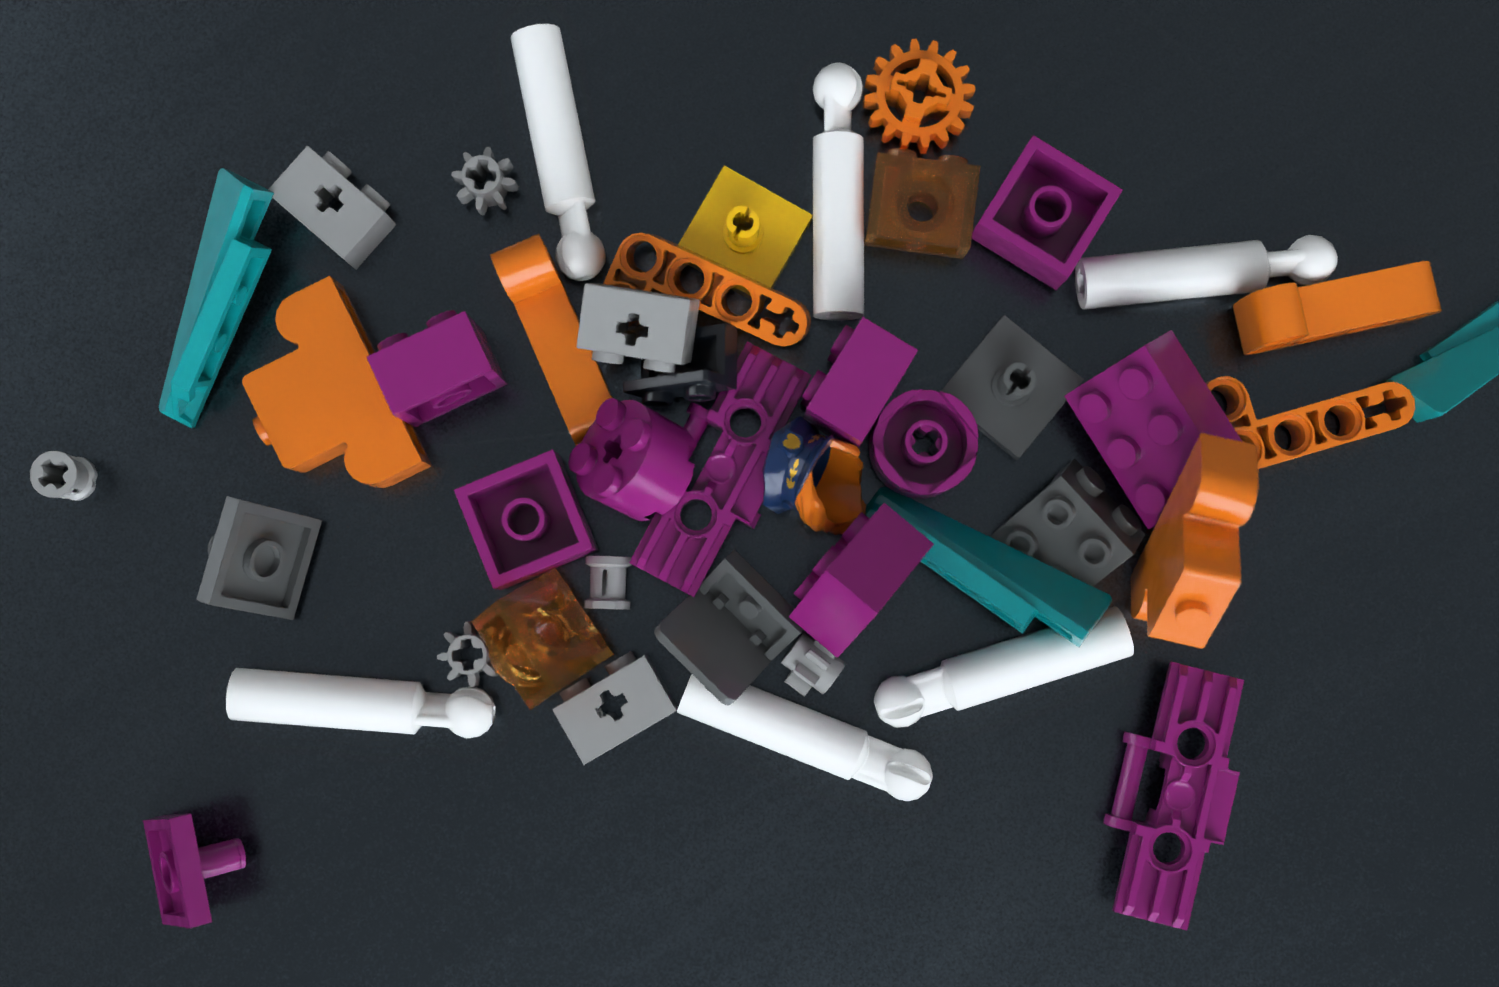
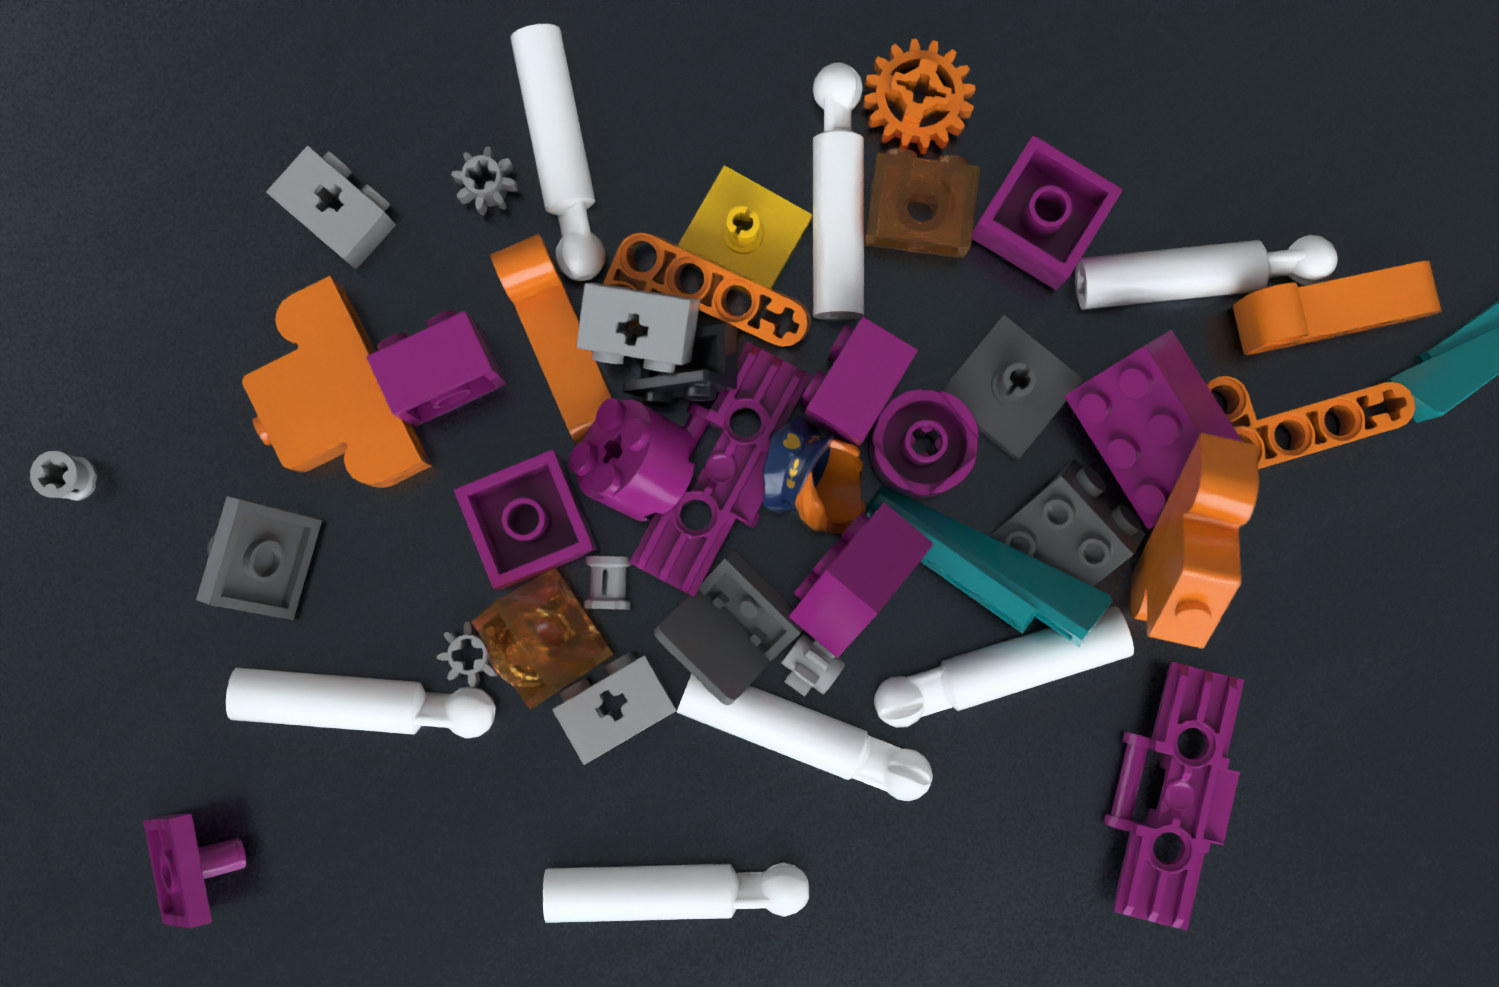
(218, 294): teal wedge -> none
(669, 892): none -> white piece

